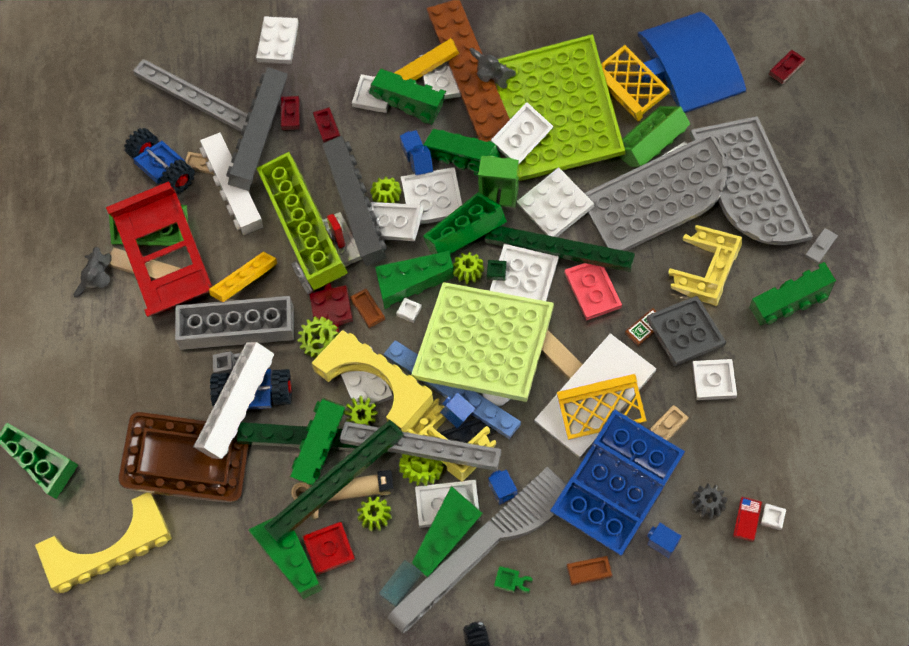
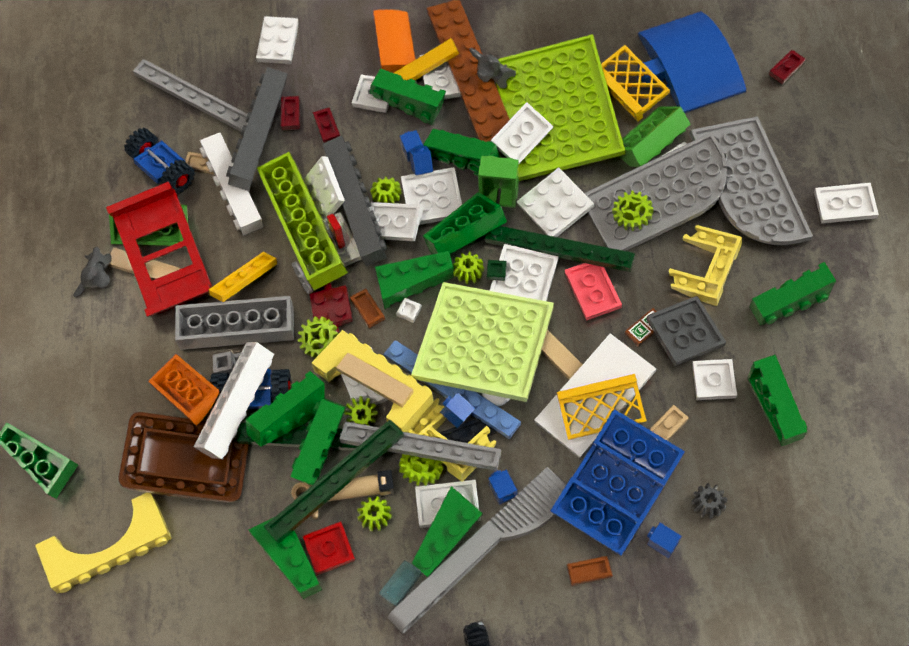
(185, 389): none -> orange slope
(286, 411): none -> green wedge
(324, 187): none -> white plate
(375, 380): none -> tan tile
(394, 39): none -> orange slope
(509, 579): green plate -> none
(630, 218): none -> lime gear
(747, 519): red tile -> none
(773, 517): white tile -> none
(777, 400): none -> green wedge
(821, 245): light grey piece -> none
(846, 203): none -> white plate

